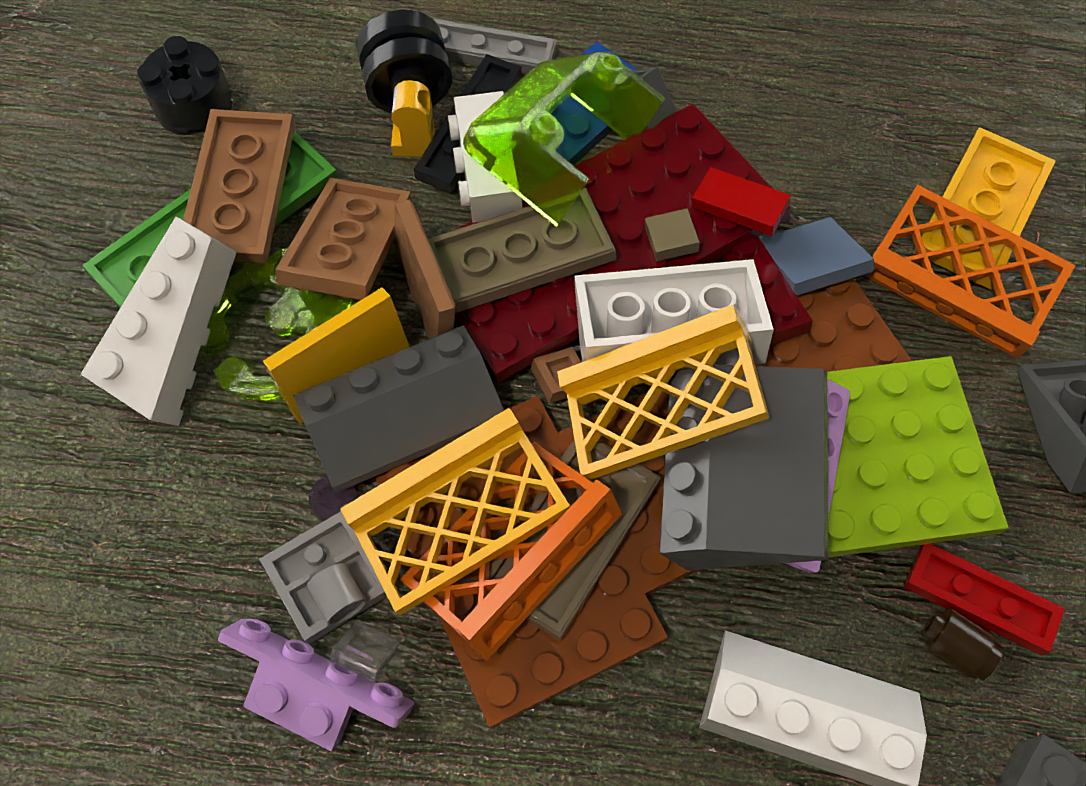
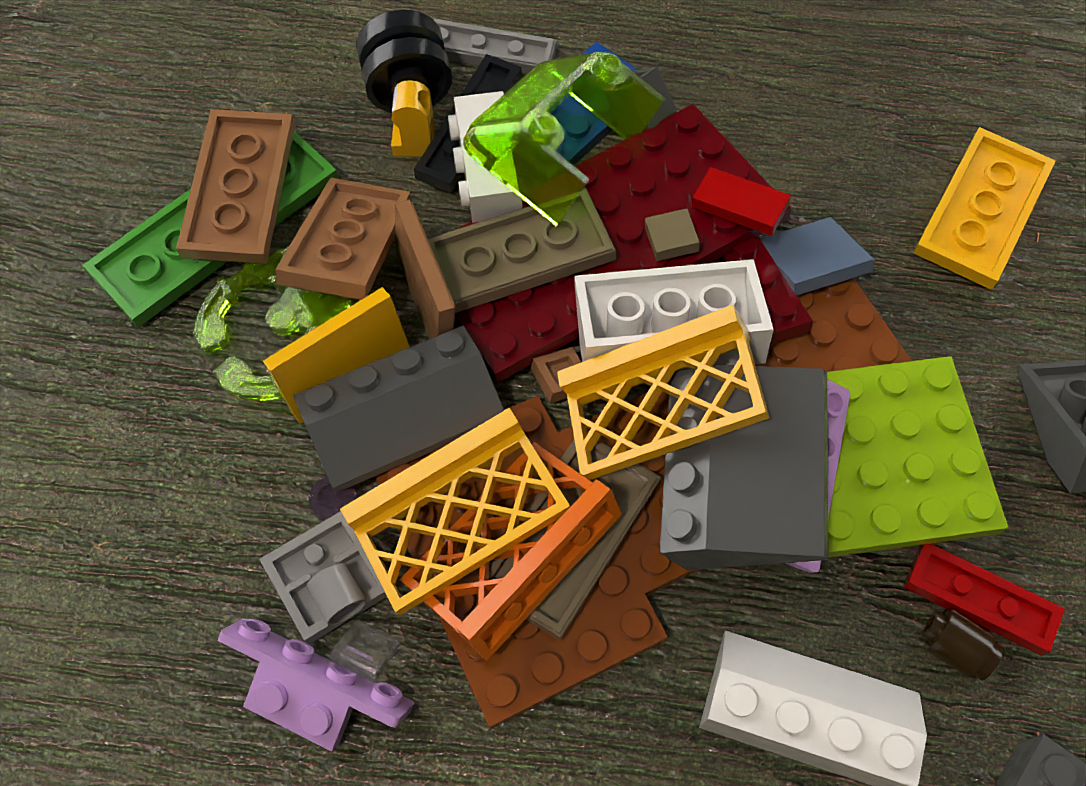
(162, 324): white wedge -> none
(184, 84): black brick -> none
(958, 303): orange fence -> none

